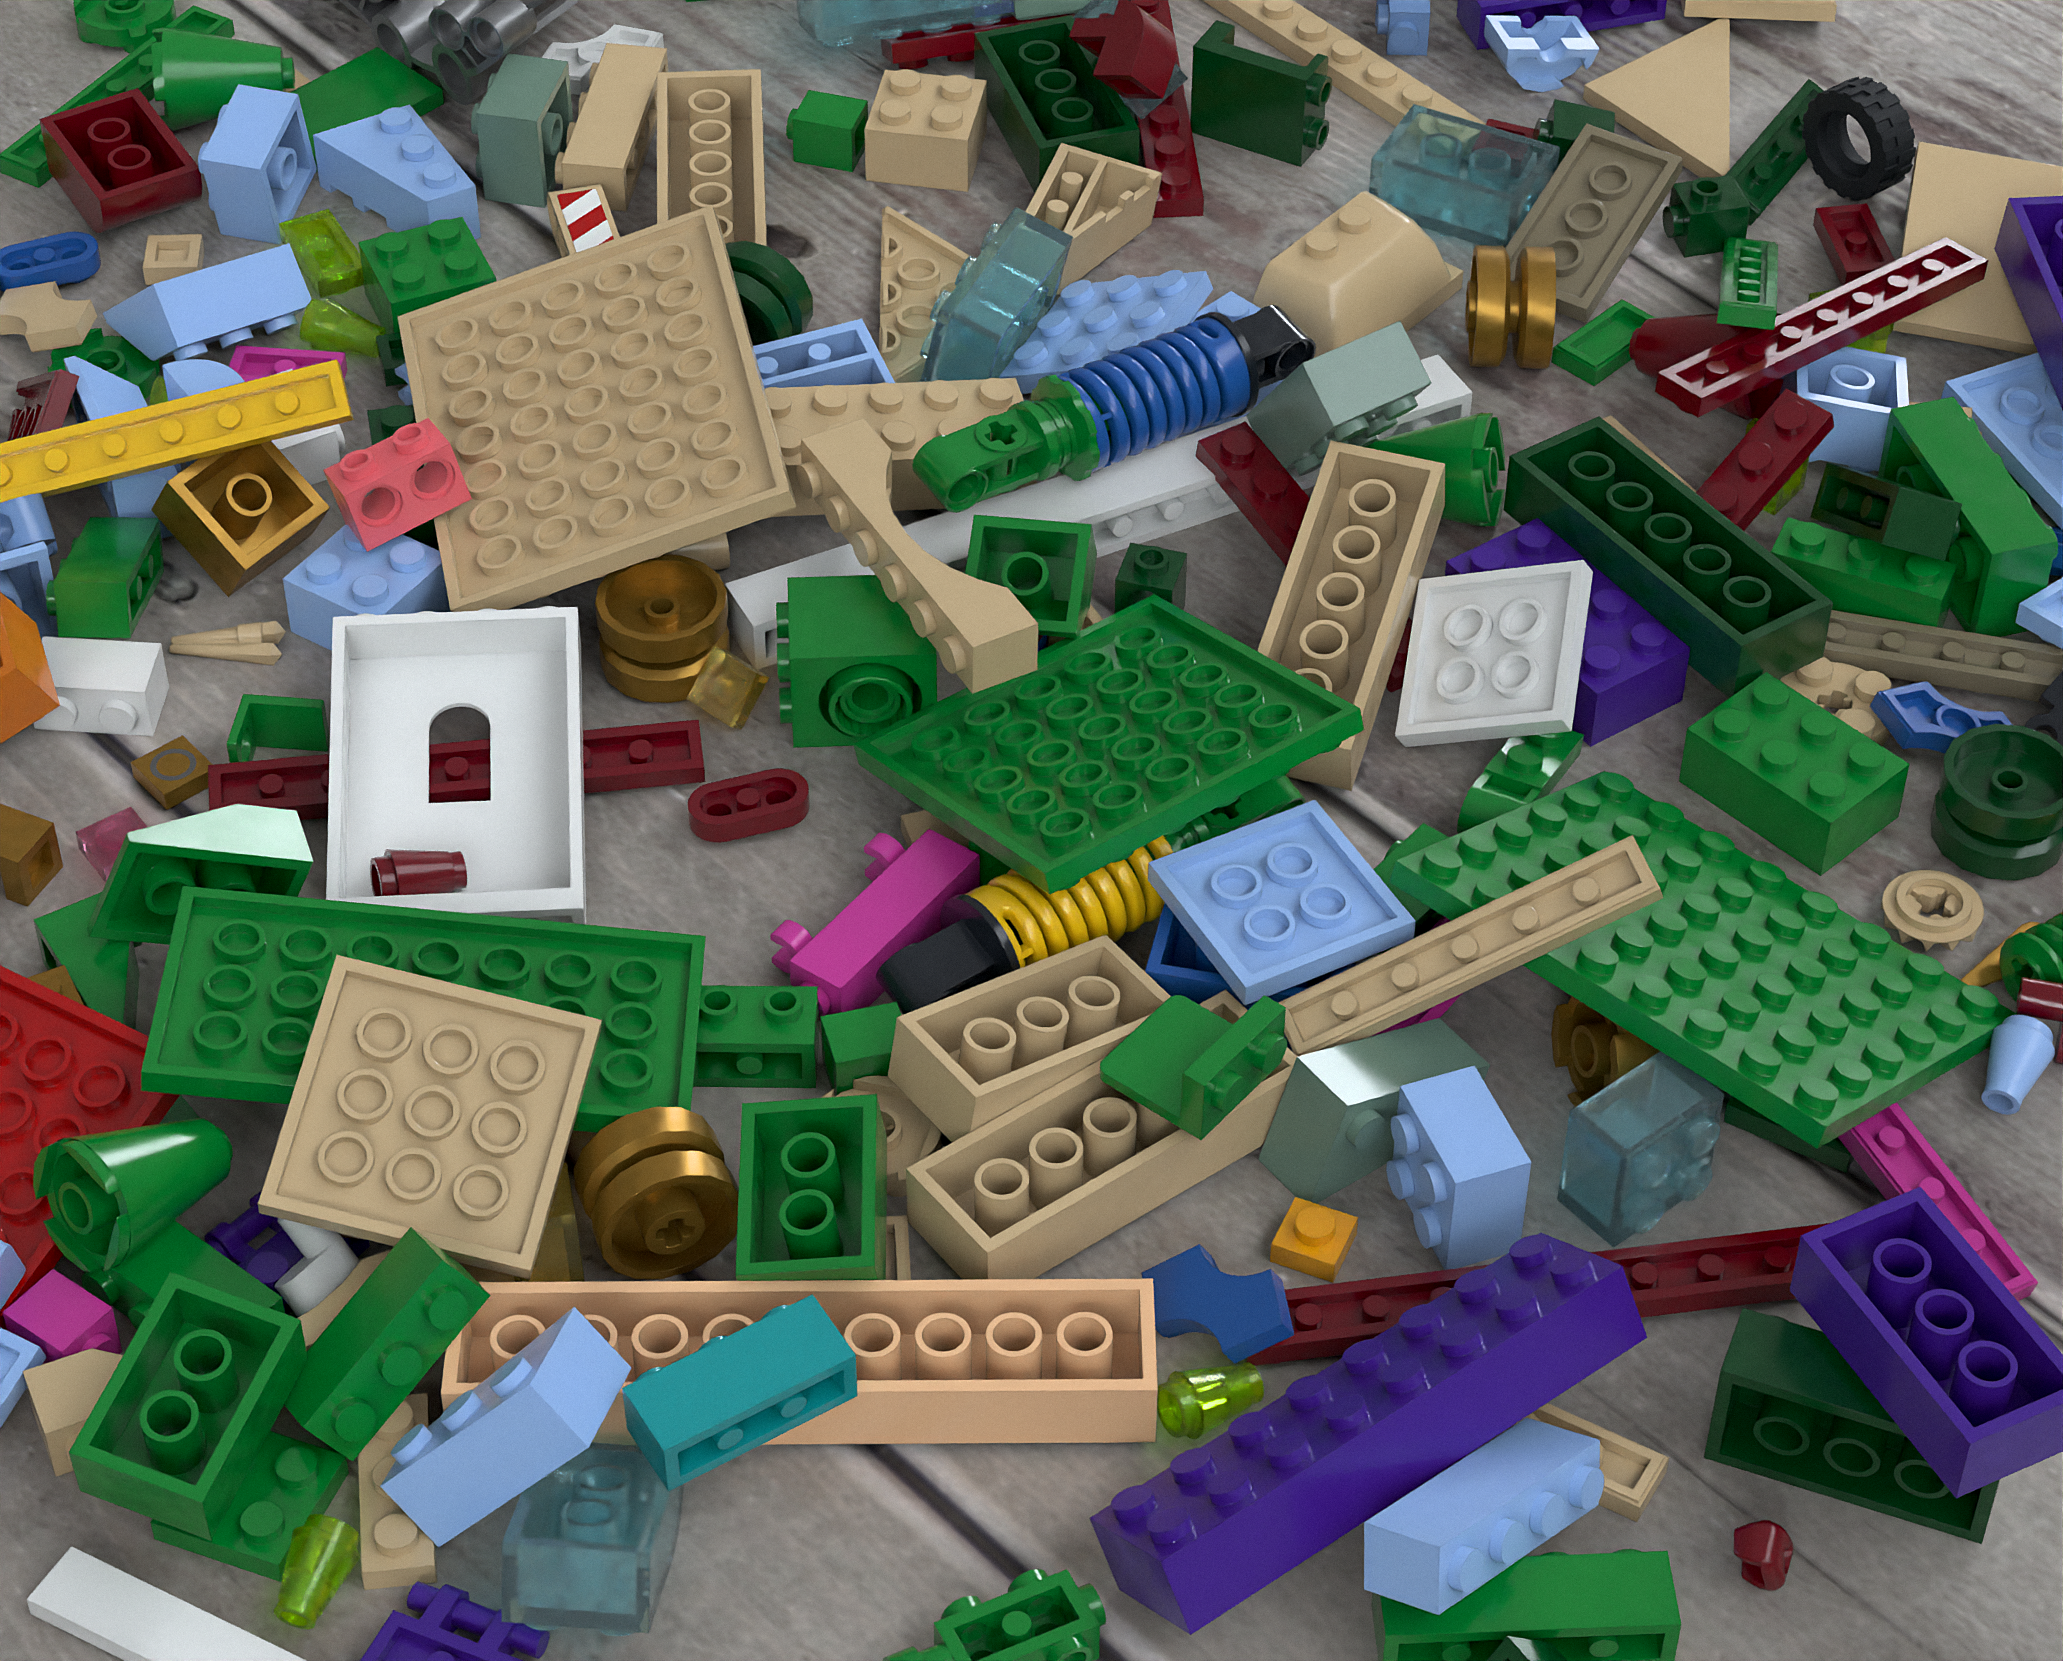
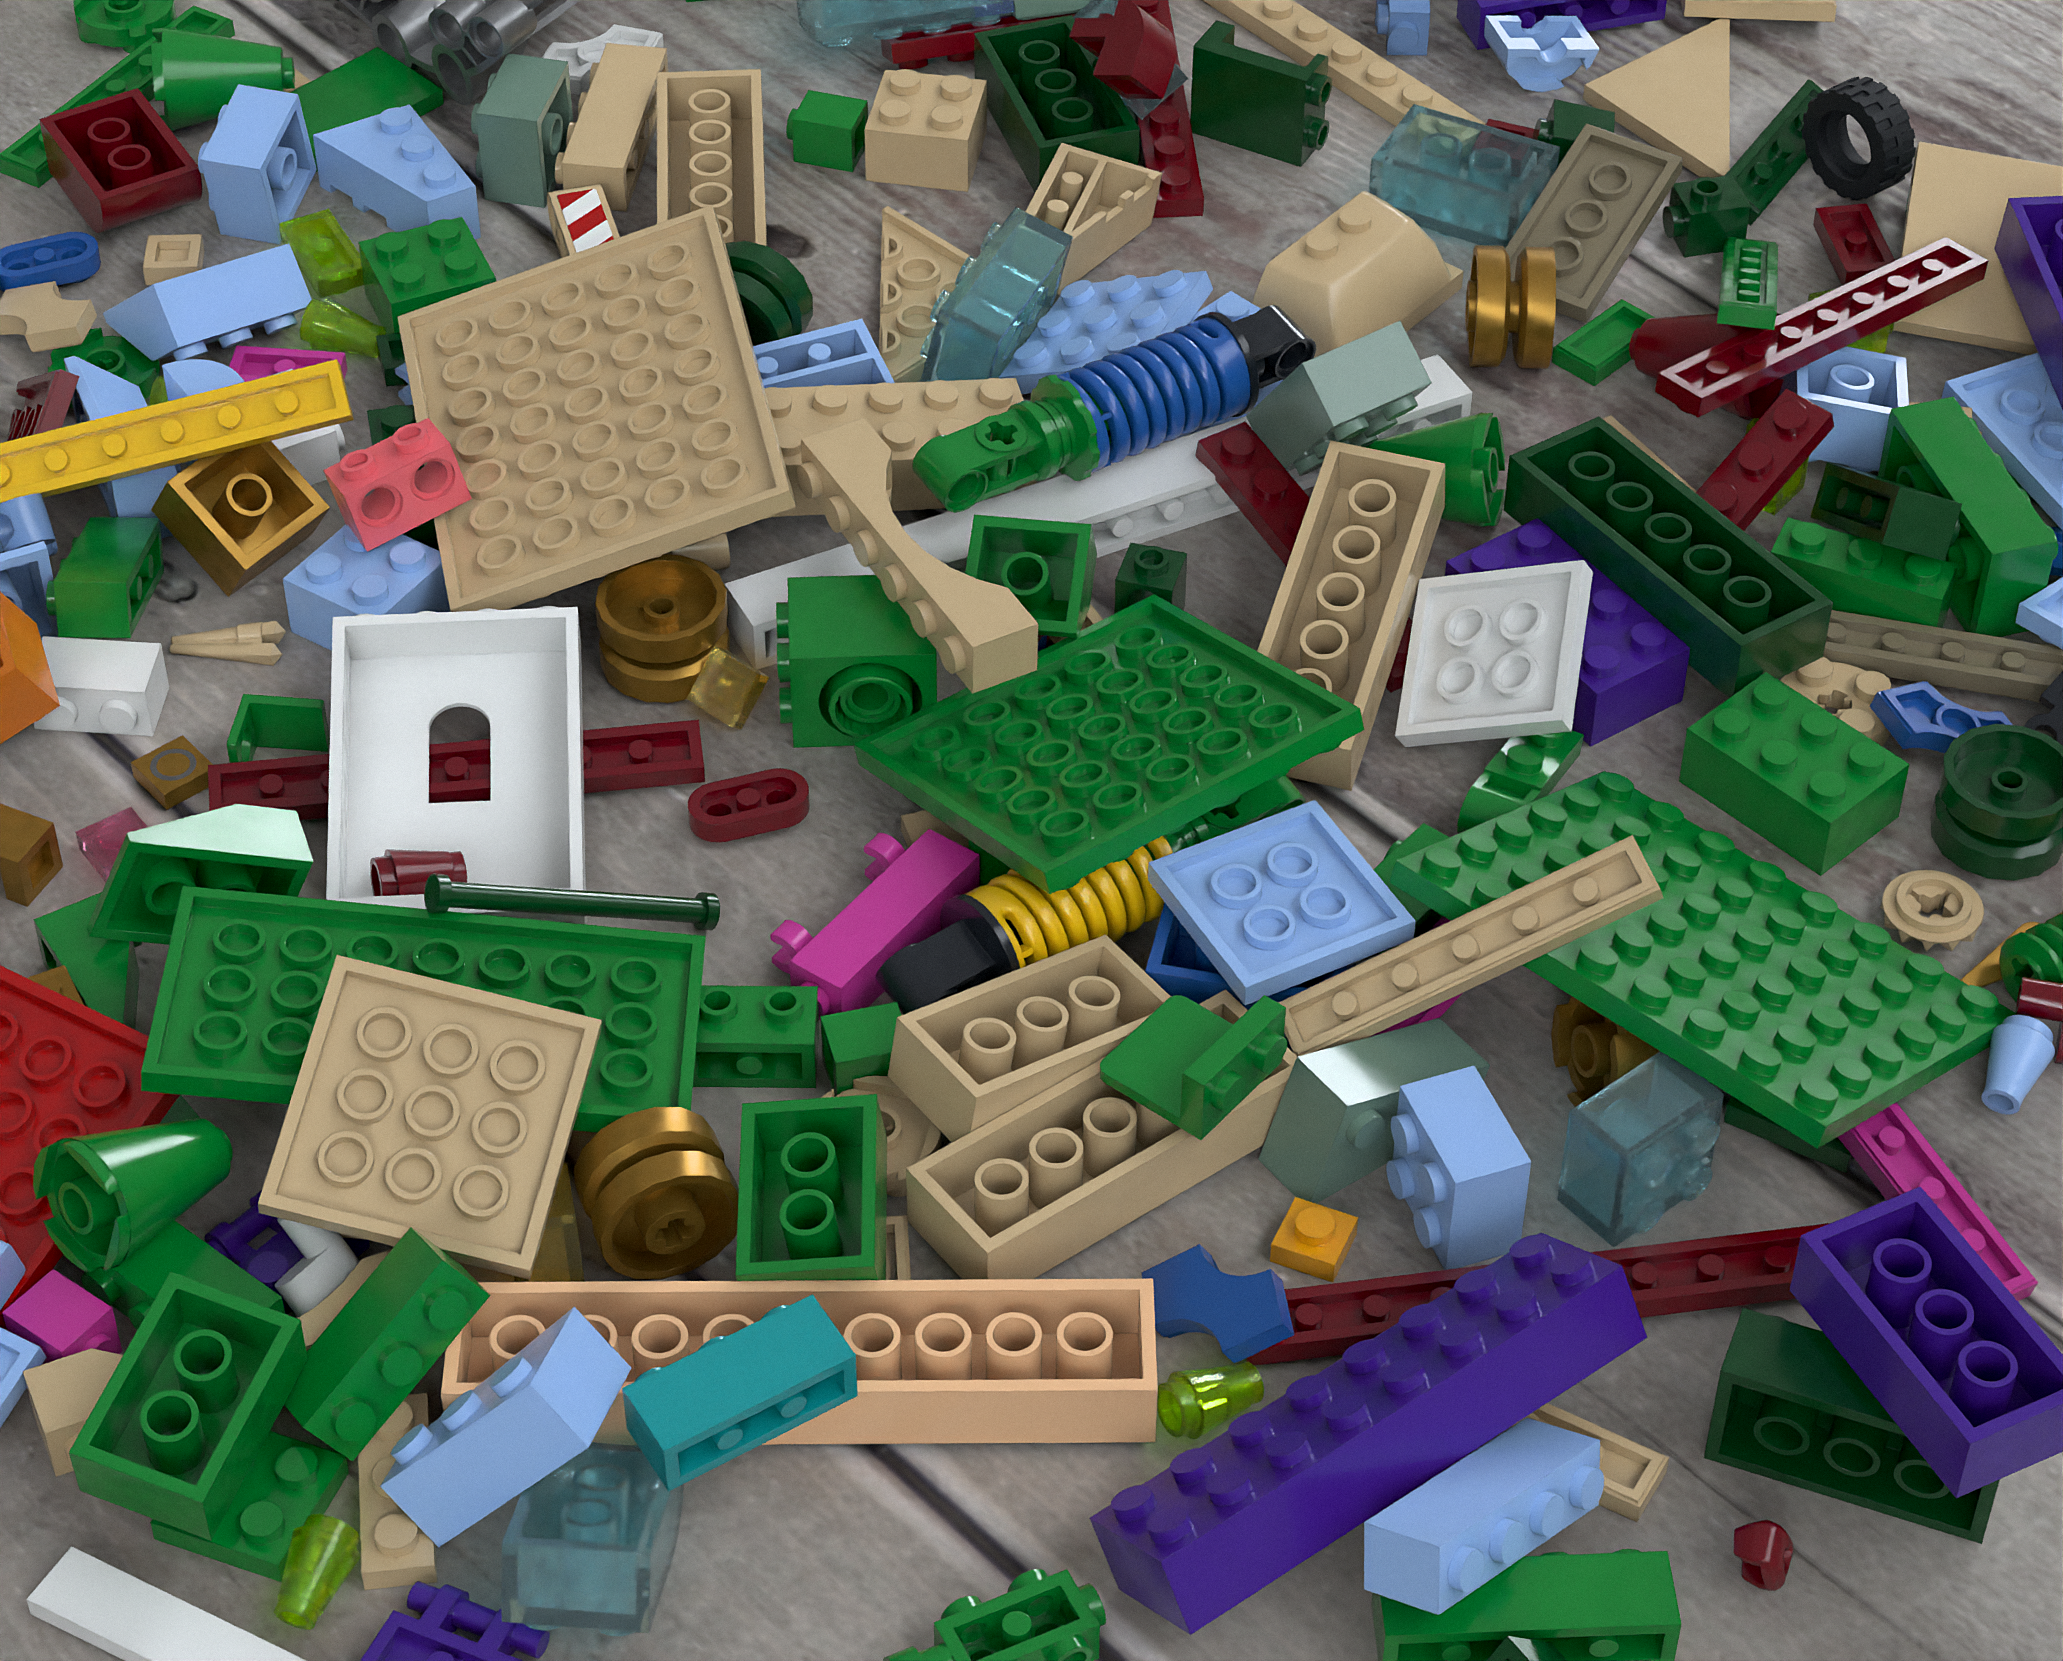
(443, 894): none -> dark green bar

